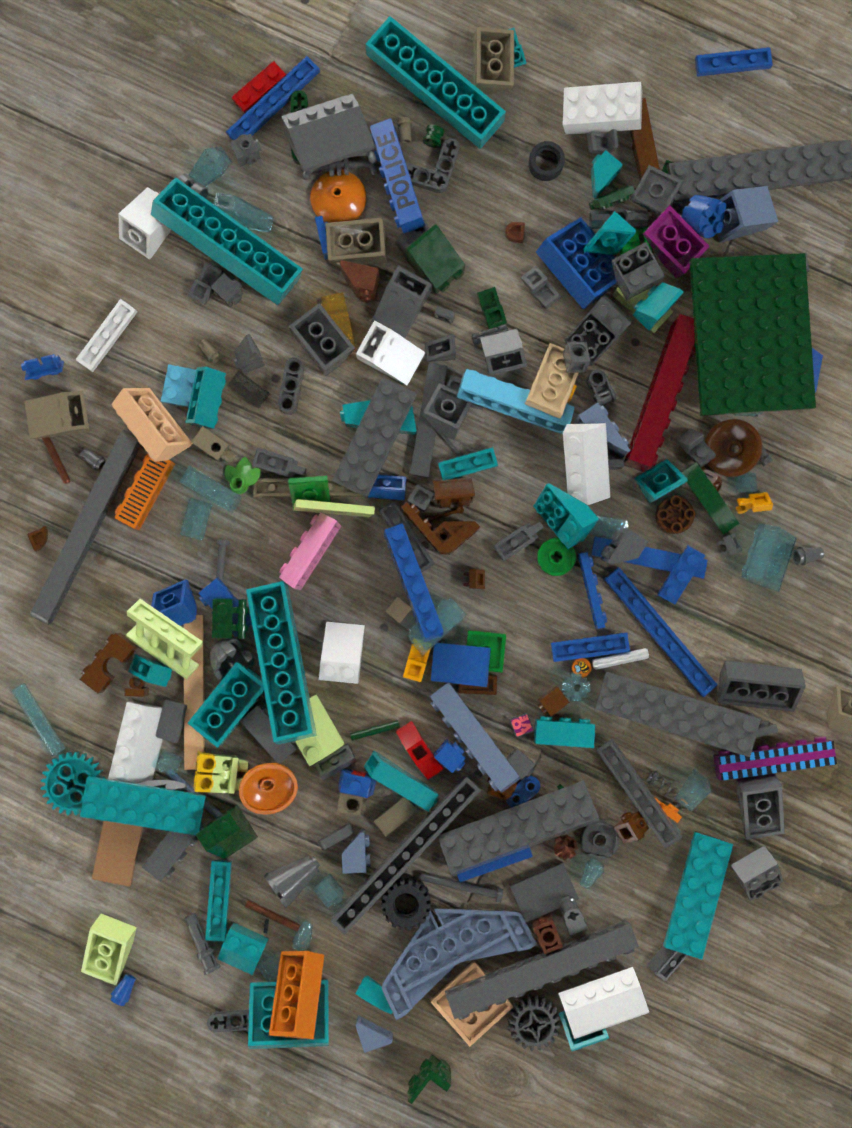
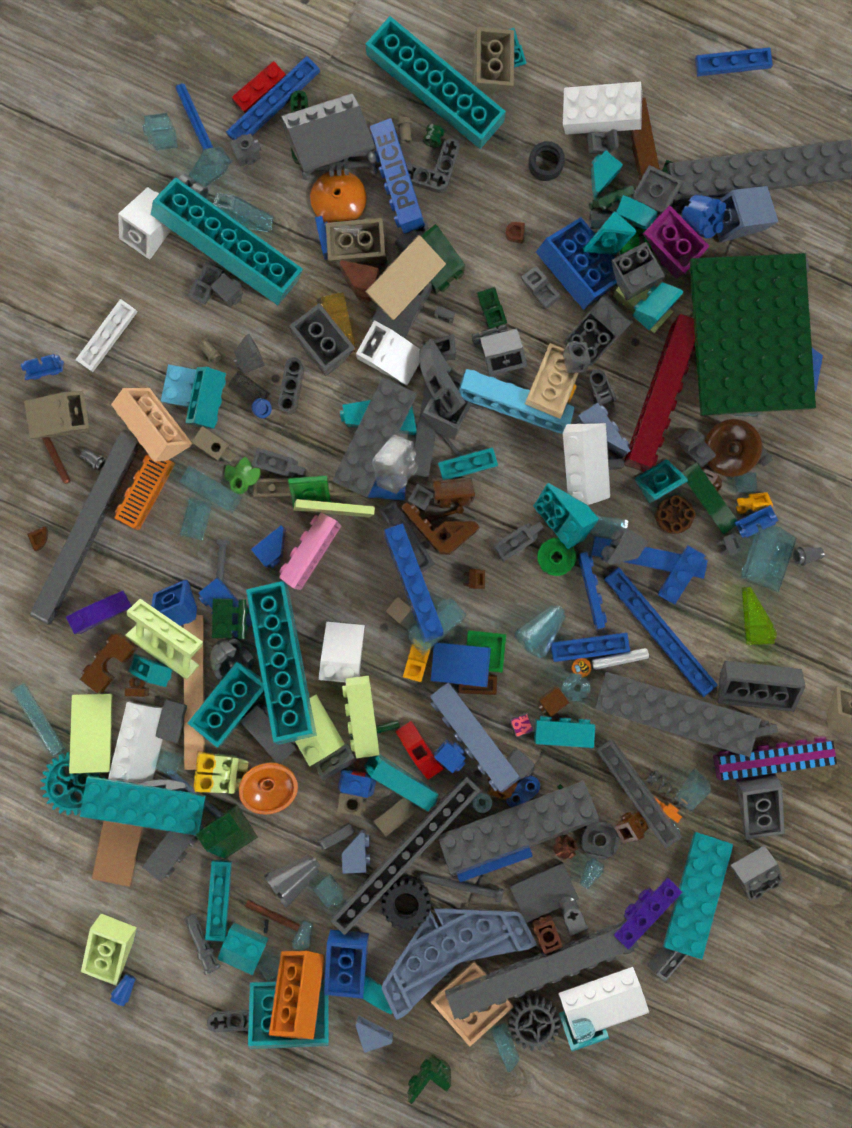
(91, 733): none -> yellowish green tile
(98, 612): none -> dark purple slope
(160, 131): none -> clear light blue brick
(193, 116): none -> blue axle
(261, 408): none -> blue tile
(271, 548): none -> blue slope
(346, 964): none -> blue slope
(362, 717): none -> yellowish green brick
(395, 464): none -> clear brick
(405, 277): none -> tan tile
(437, 379): none -> dark grey slope
(482, 807): none -> clear light blue cone
(505, 1046): none -> clear light blue slope
(541, 631): none -> clear light blue cone
(583, 1029): none -> clear light blue tile
(636, 212): none -> teal slope
(646, 911): none -> dark purple bracket
(749, 524): none -> blue hinge
(757, 623): none -> clear neon green slope

